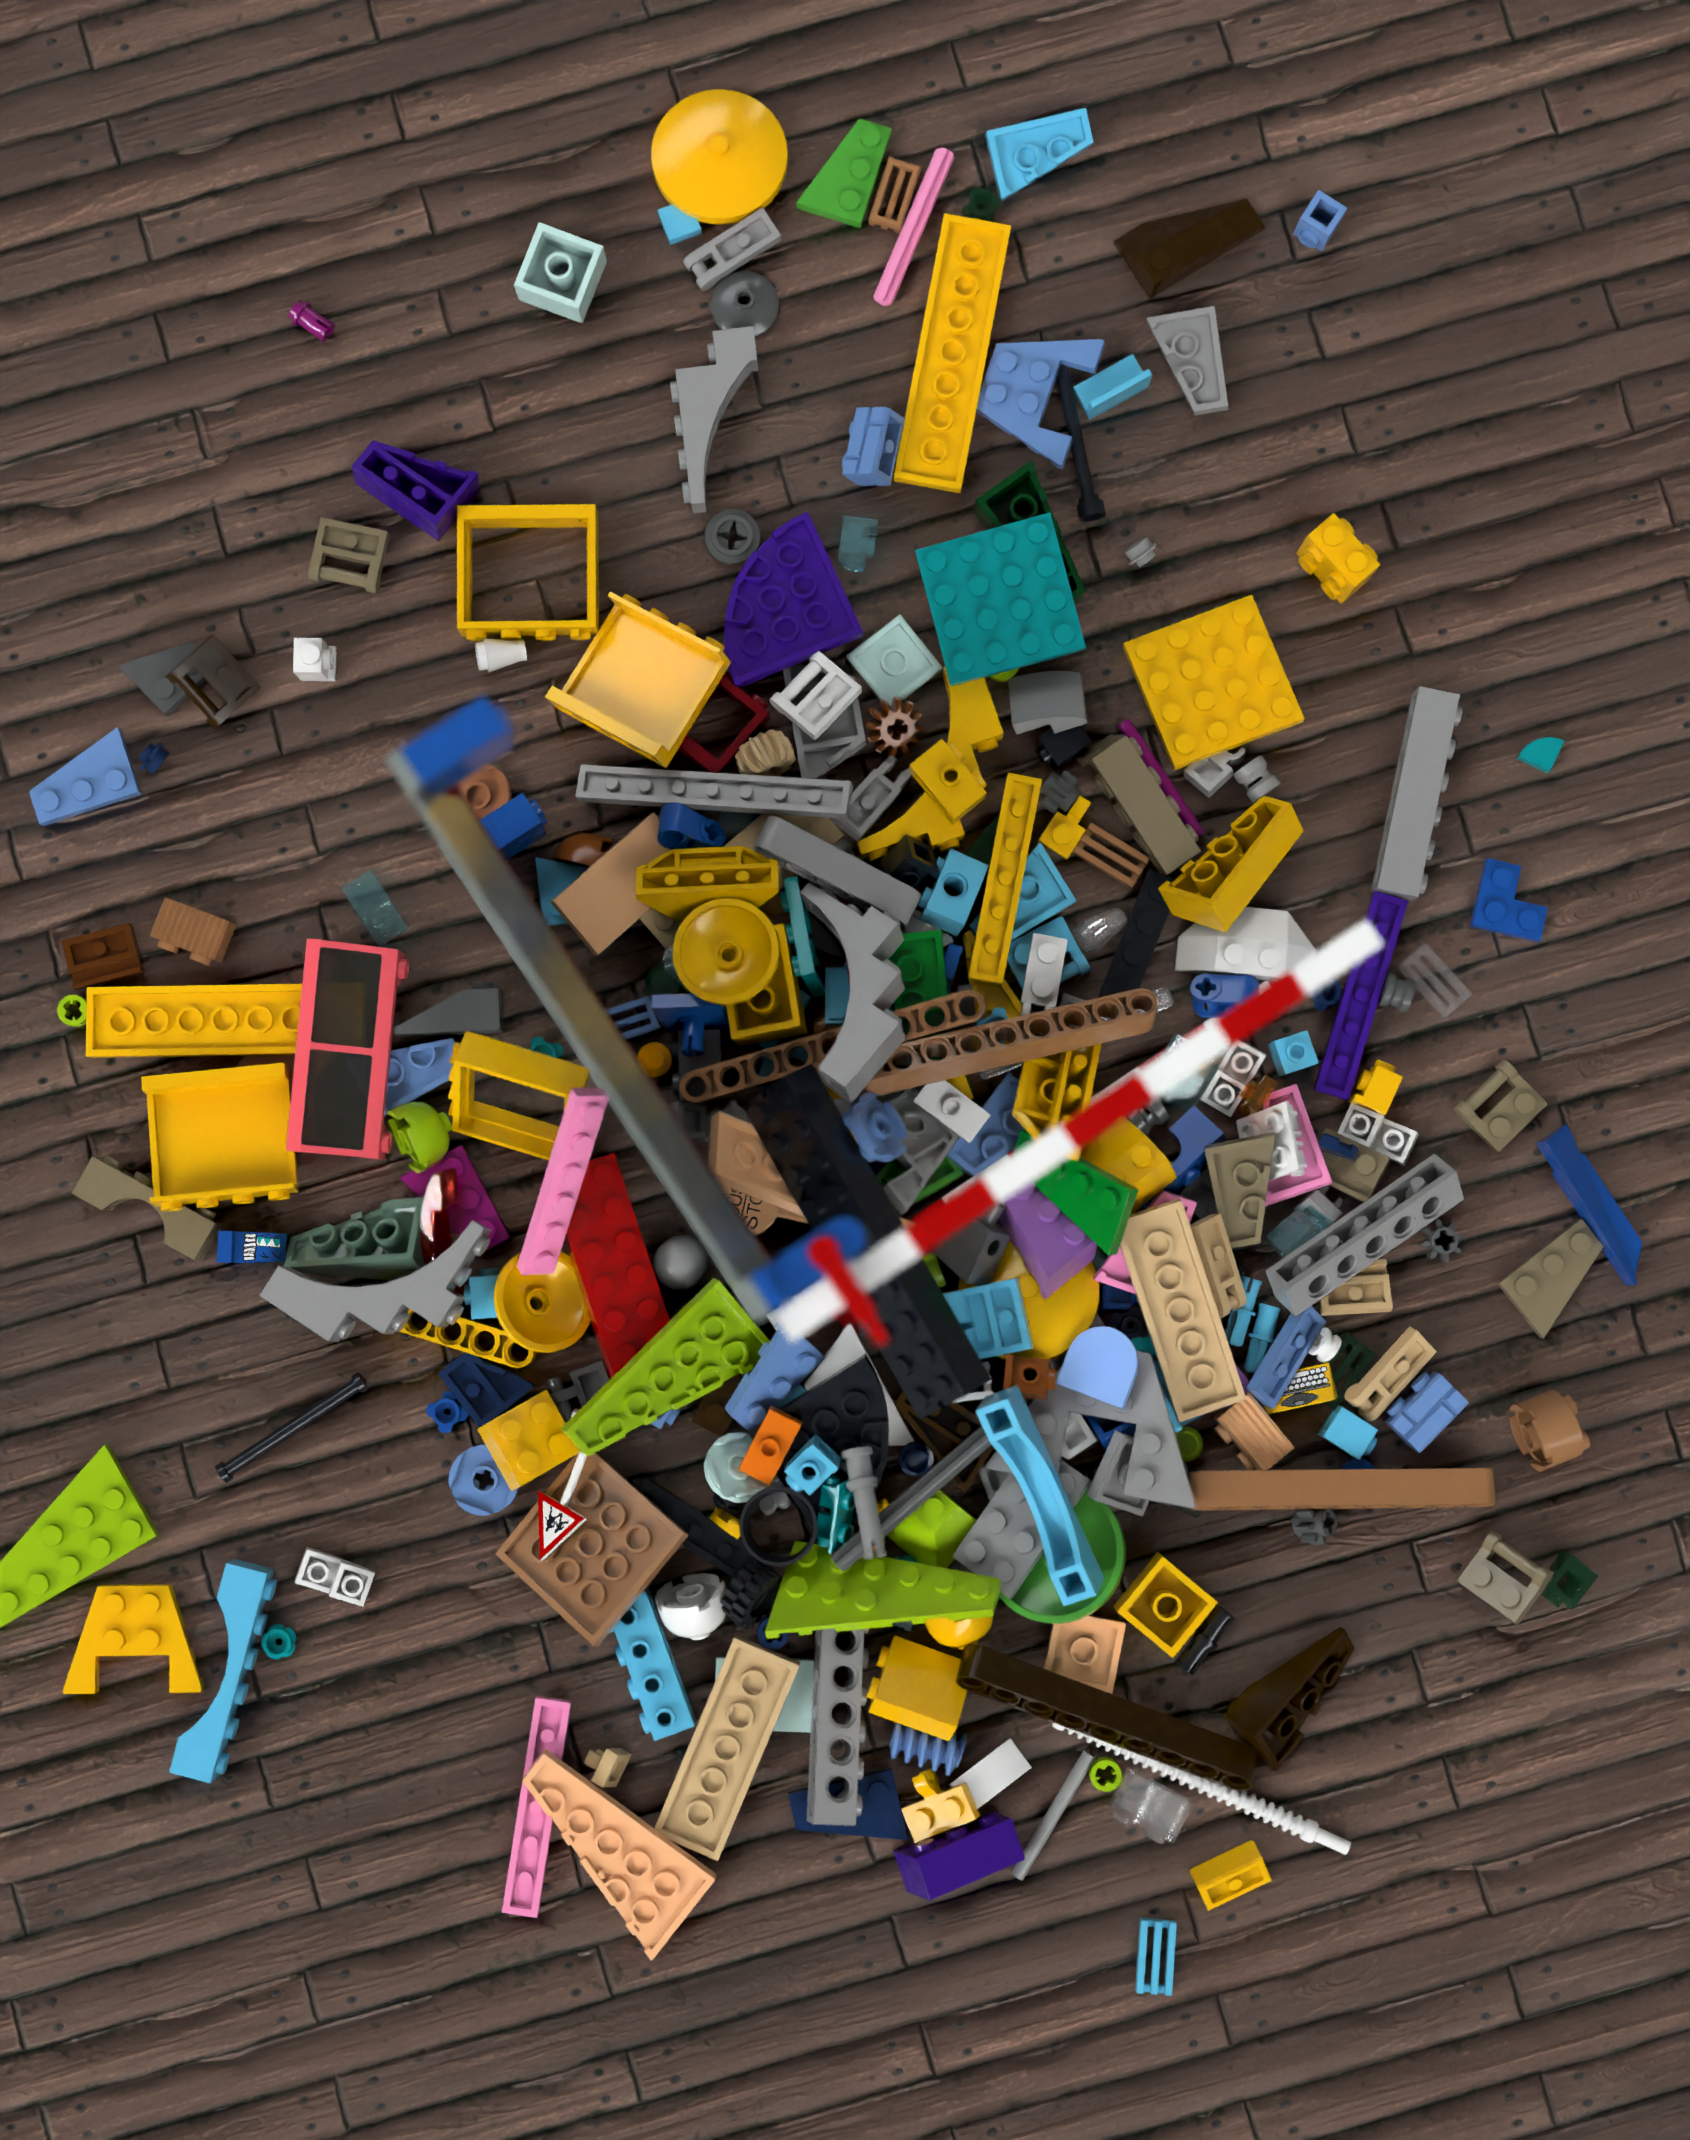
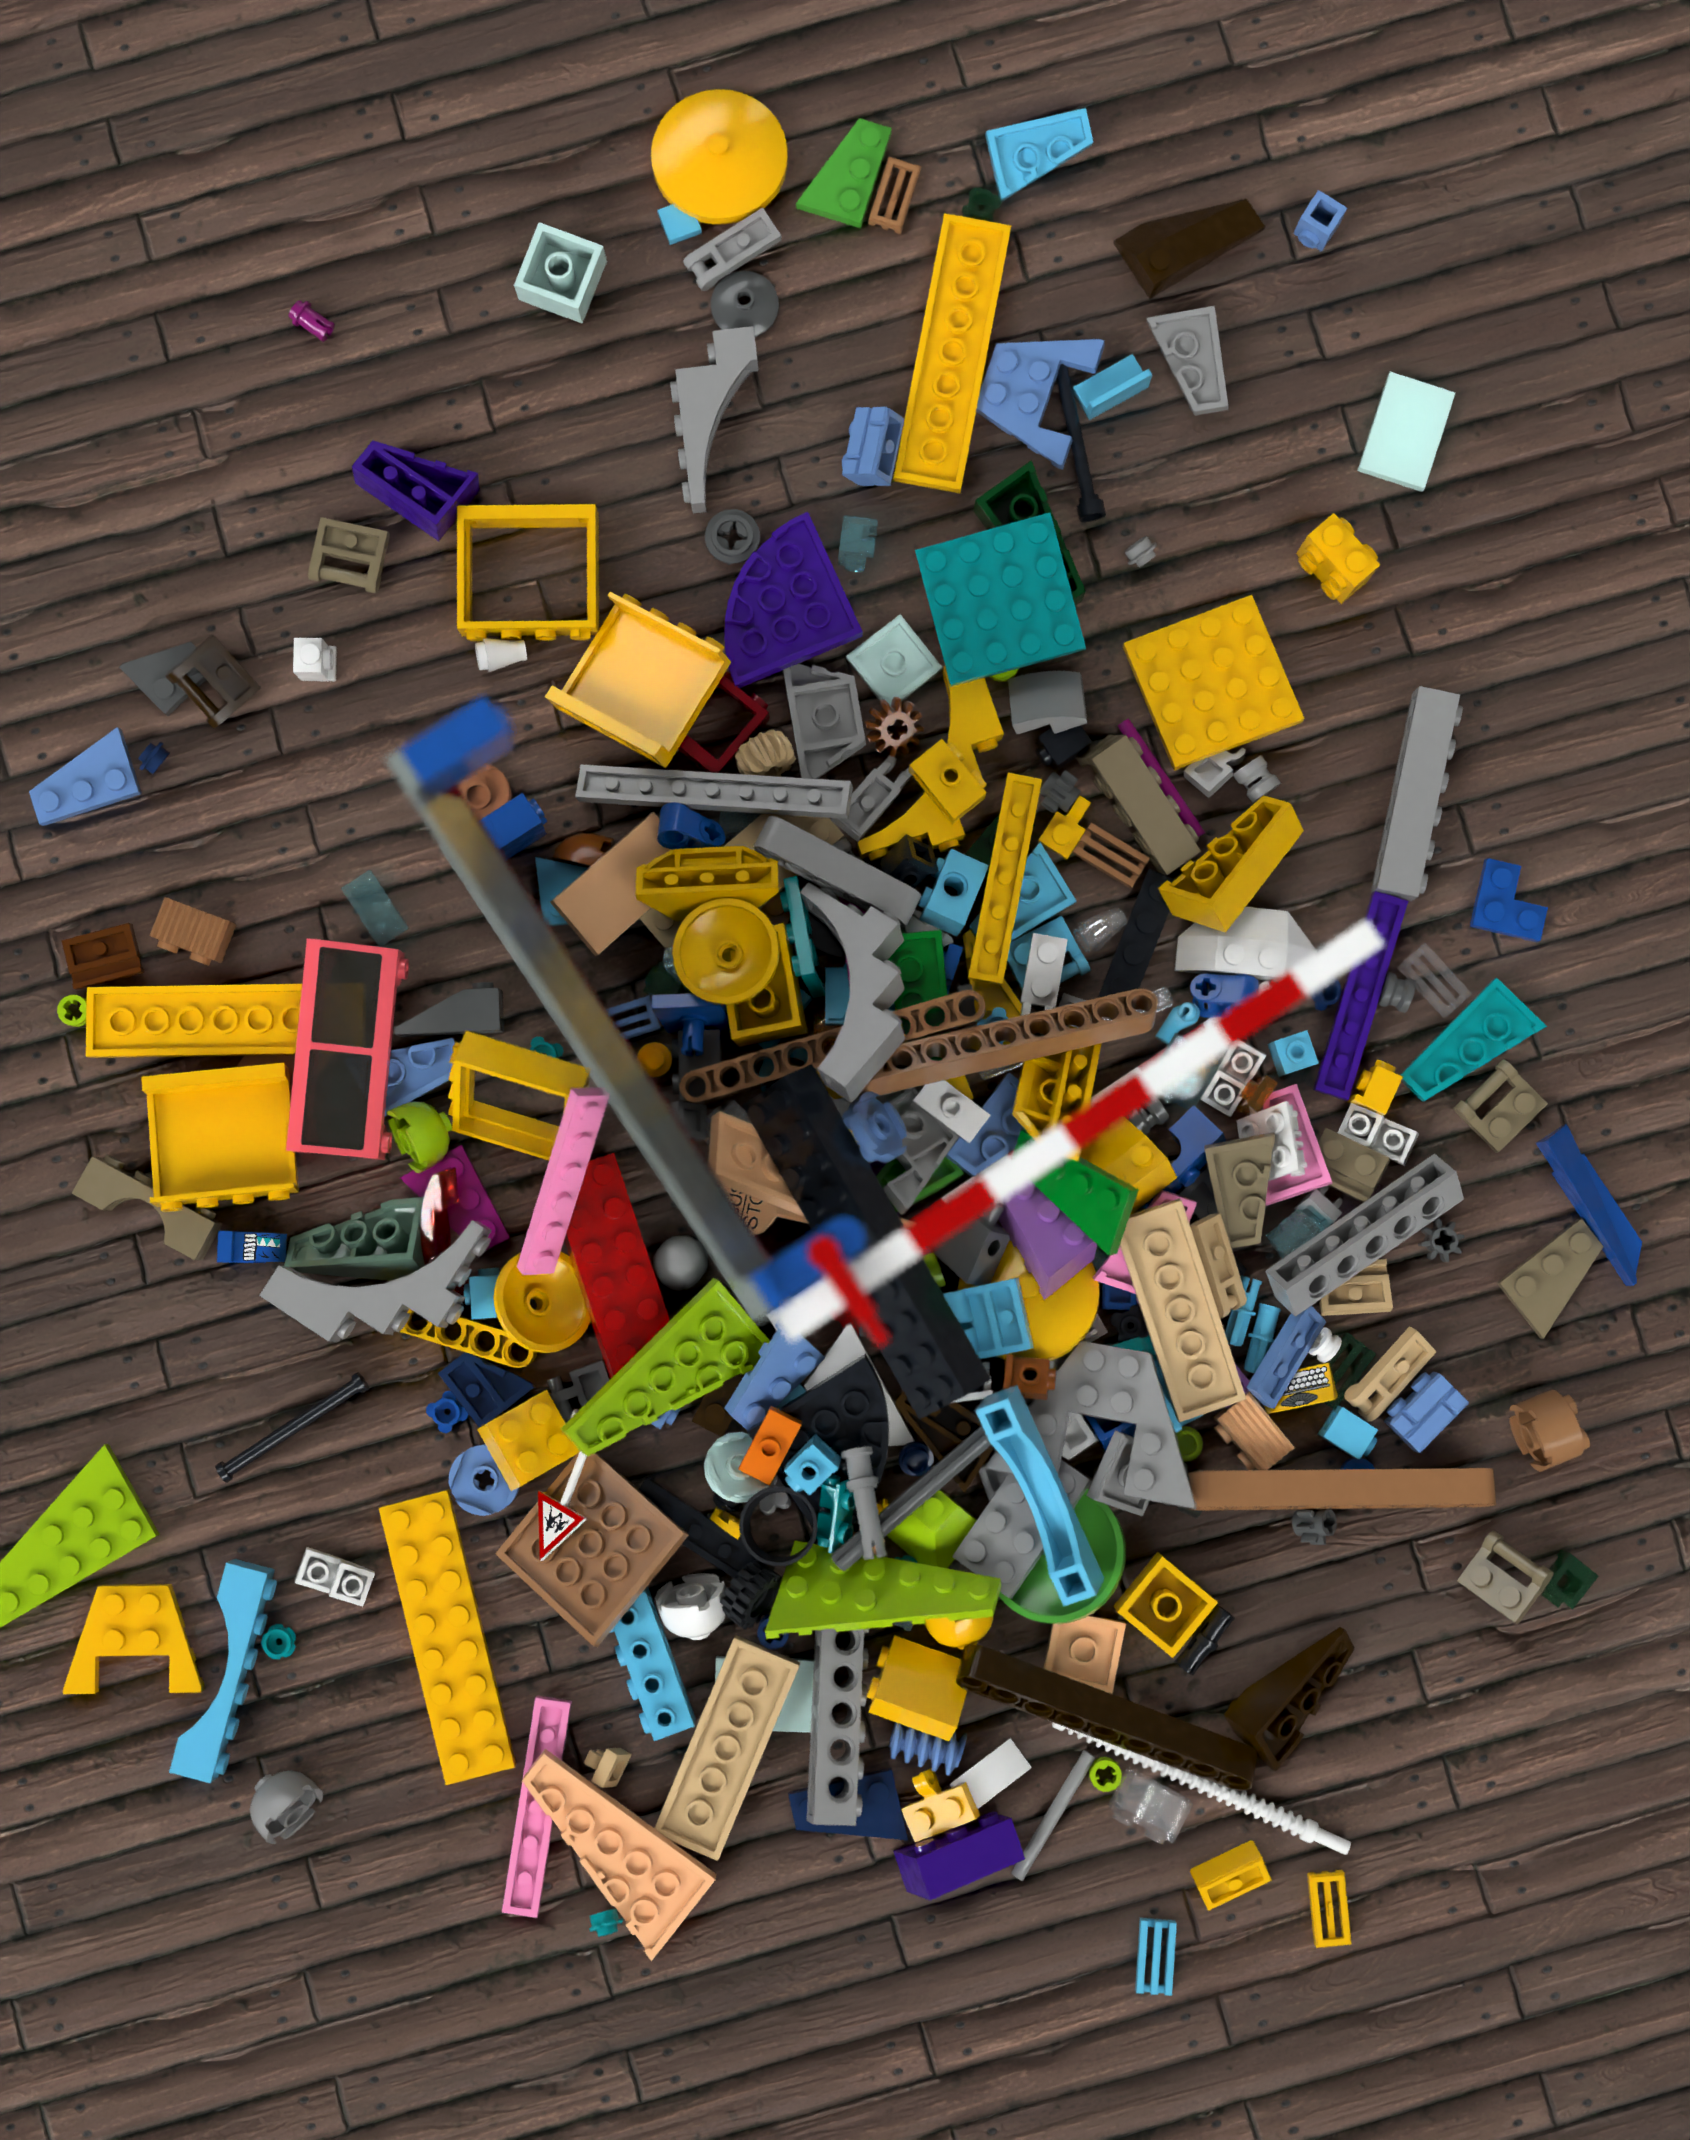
(283, 1804): none -> light grey cylinder
(447, 1637): none -> yellow plate
(605, 1922): none -> teal plate
(823, 702): white plate -> none
(913, 226): bright pink axle -> none
(1101, 1366): light blue tile -> none
(1178, 1019): none -> medium azure arm
(1325, 1877): none -> yellow tile
(1332, 1145): dark blue tile -> none
(1406, 431): none -> light aqua tile
(1473, 1038): none -> teal wing
(1541, 753): teal tile -> none

